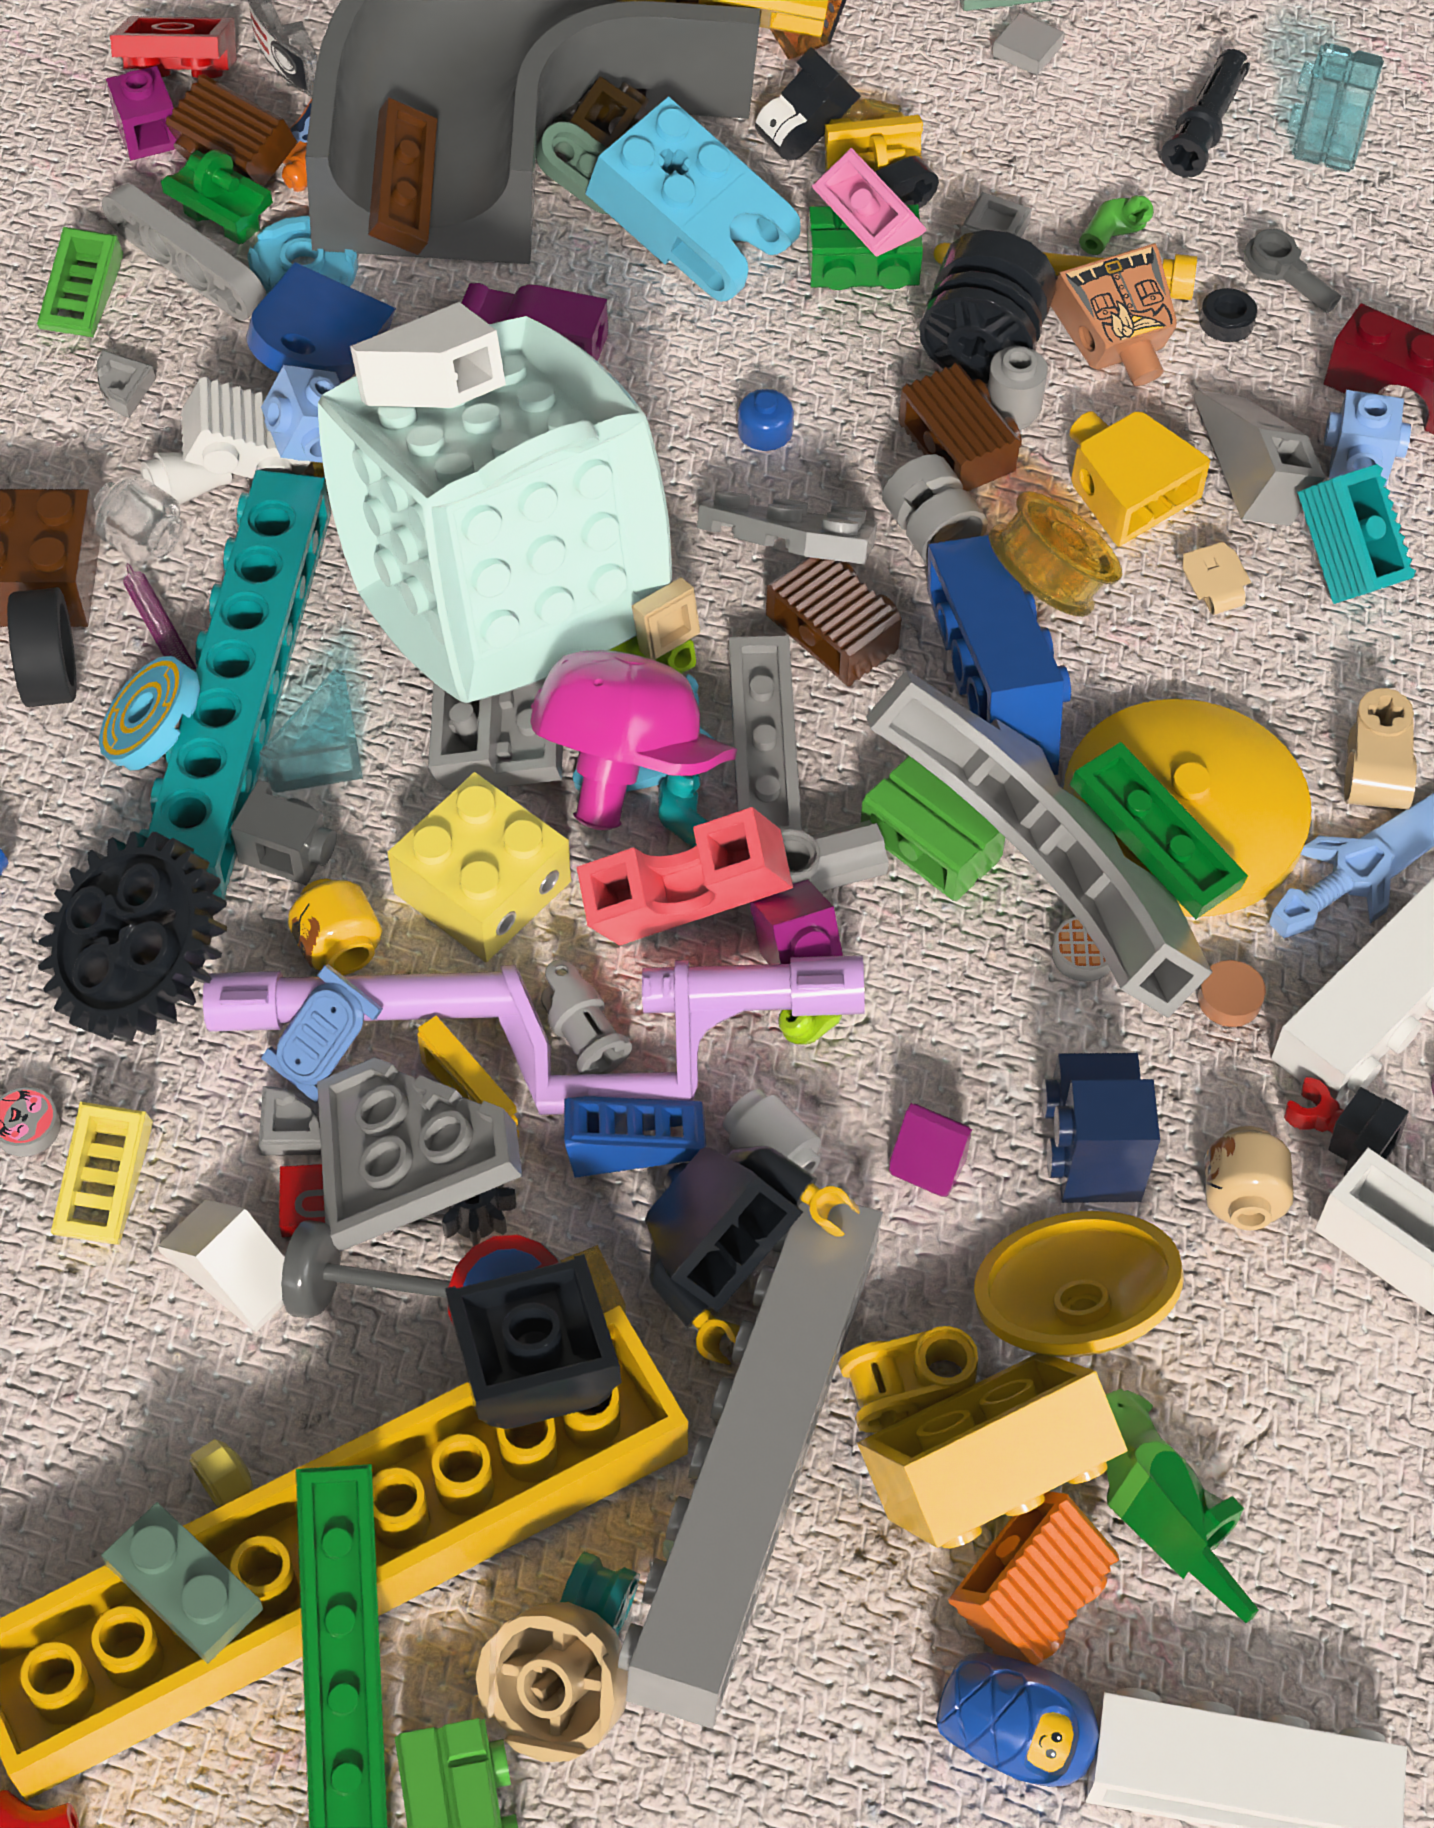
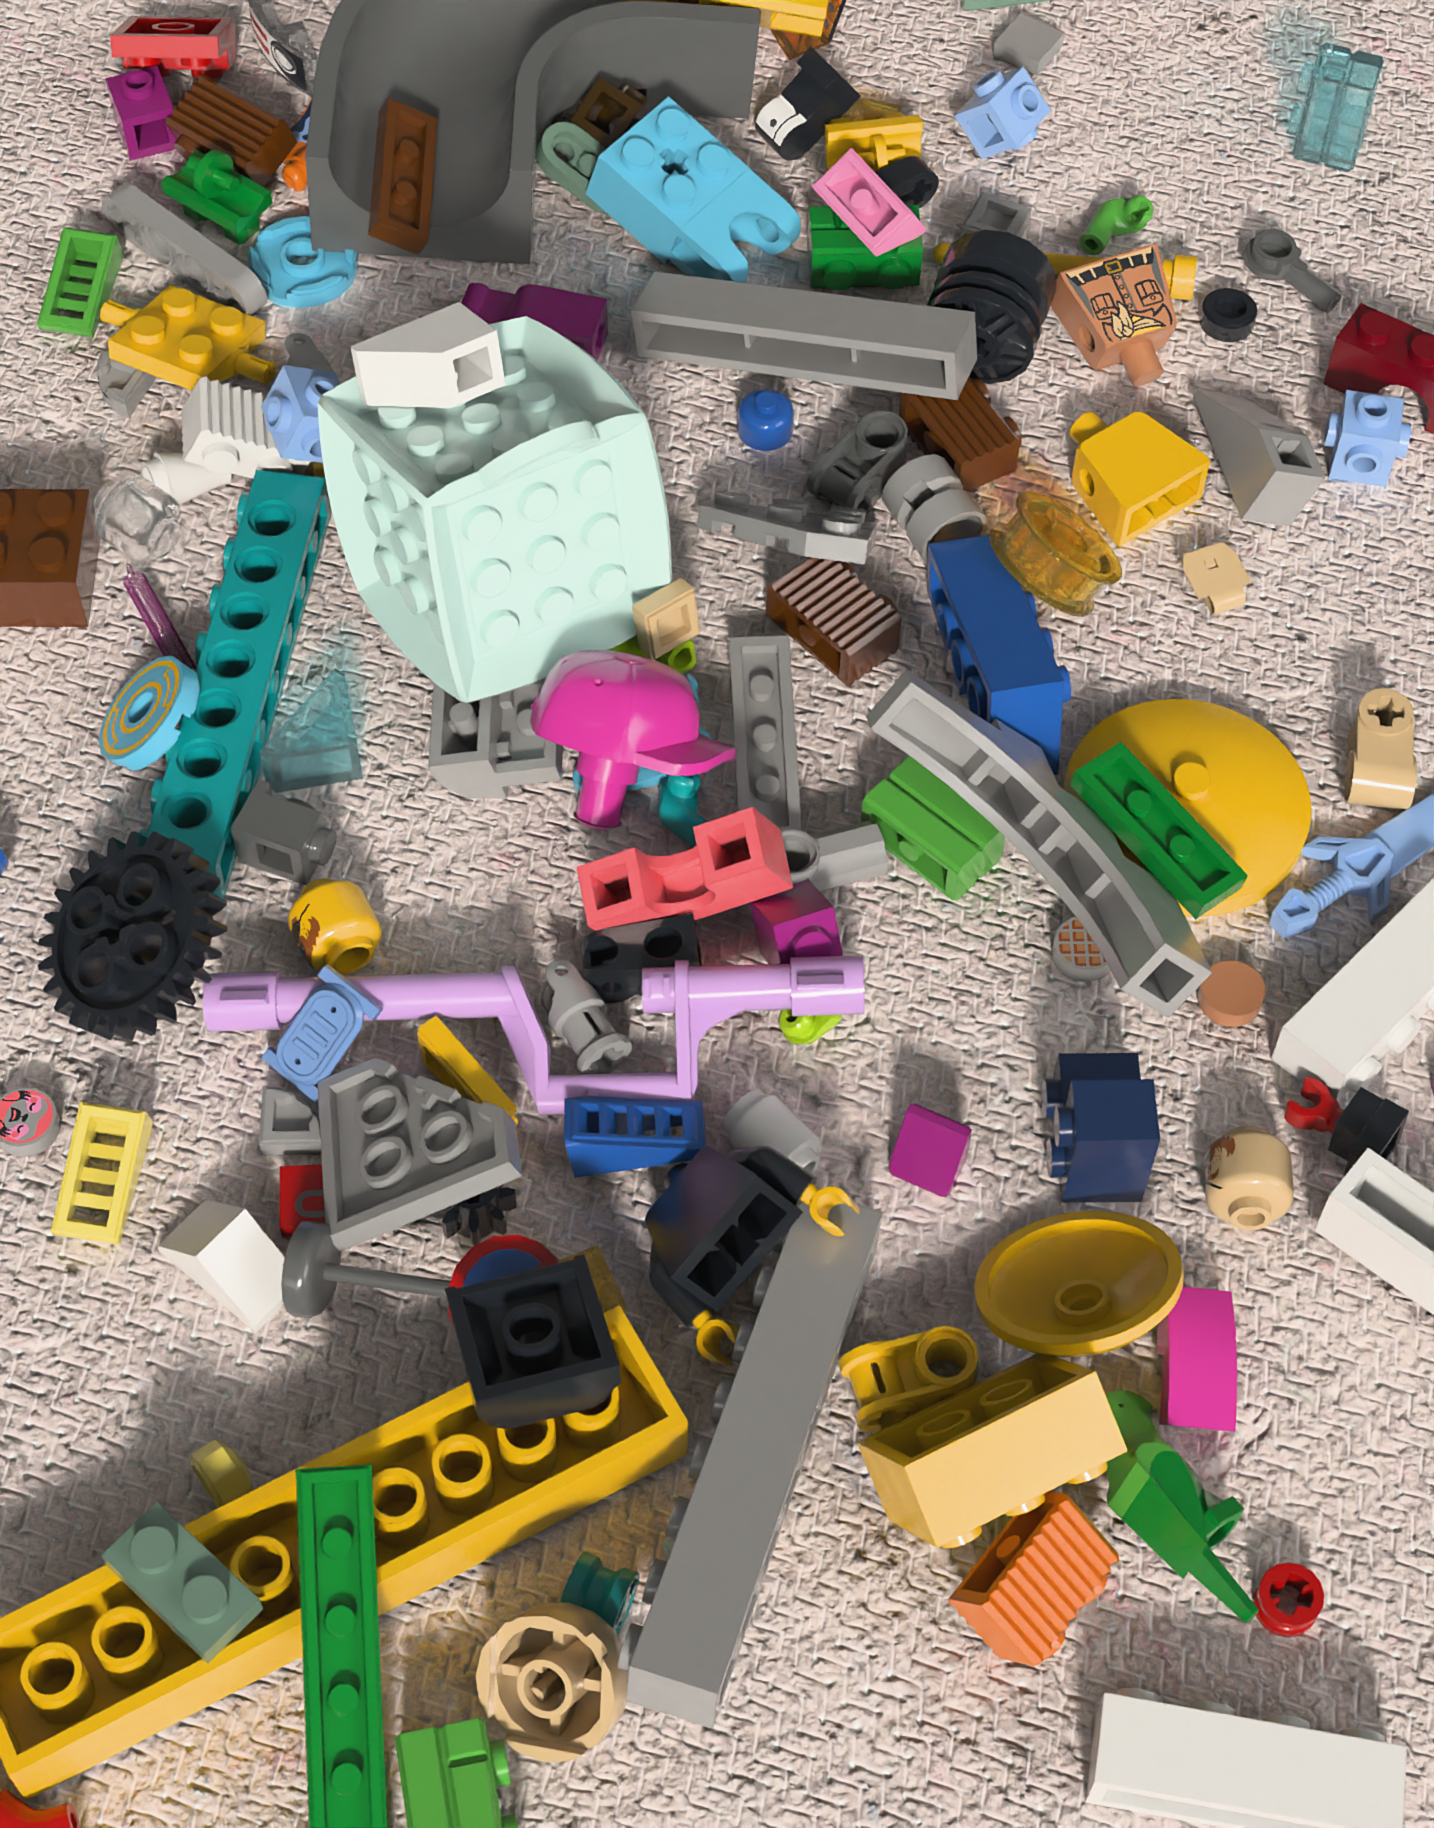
(41, 647): black tyre -> none
(187, 339): none -> yellow plate
(314, 322): blue tile -> none
(480, 866): light yellow piece -> none
(615, 955): none -> black leg
(805, 334): none -> light grey brick
(861, 461): none -> dark grey piece
(1012, 109): none -> light blue brick
(1018, 384): light grey brick -> none
(1019, 1719): blue piece -> none
(1199, 1361): none -> dark pink slope
(1201, 124): black pin -> none
(1302, 1617): none -> red bush
(1356, 533): teal brick -> none

